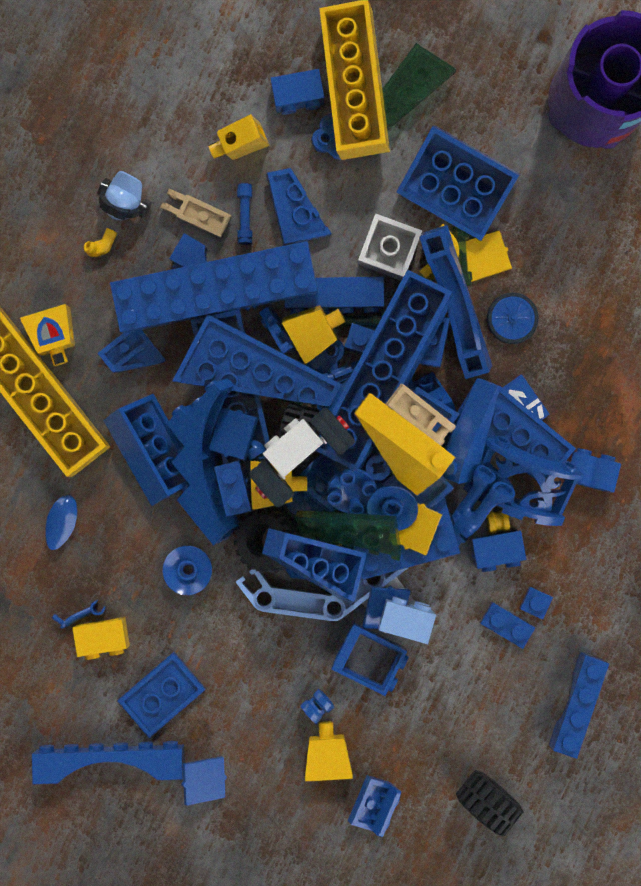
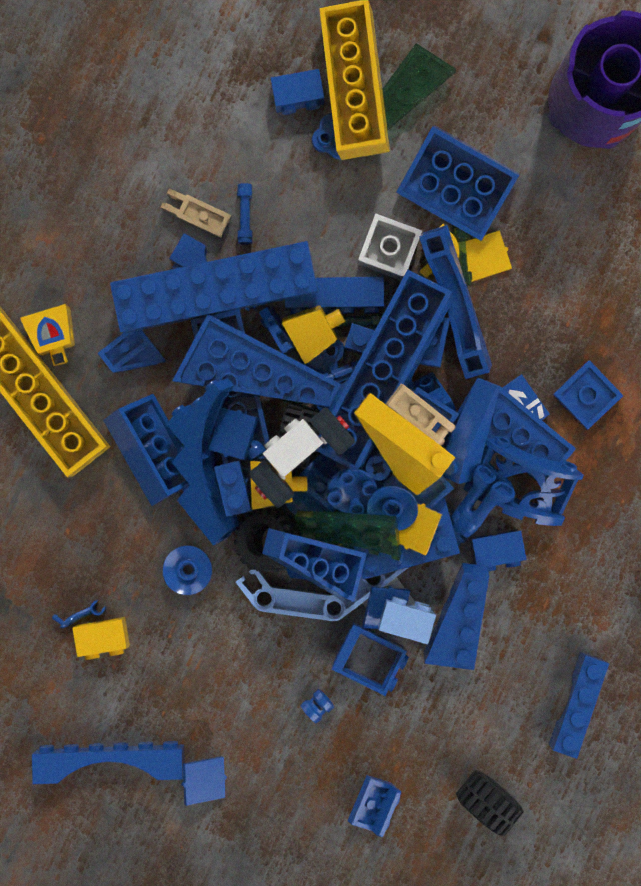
(61, 521): blue arm -> none
(101, 246): yellow arm -> none
(123, 197): cap -> none
(161, 694): blue tile -> none
(248, 136): yellow torso -> none
(294, 211): blue wing -> none
(327, 755): yellow torso -> none
(459, 626): none -> blue wedge
(497, 521): yellow wheel -> none
(507, 625): blue plate -> none
(512, 318): blue wheel -> none
(536, 603): blue plate -> none
(587, 395): none -> blue plate
(598, 472): blue brick -> none

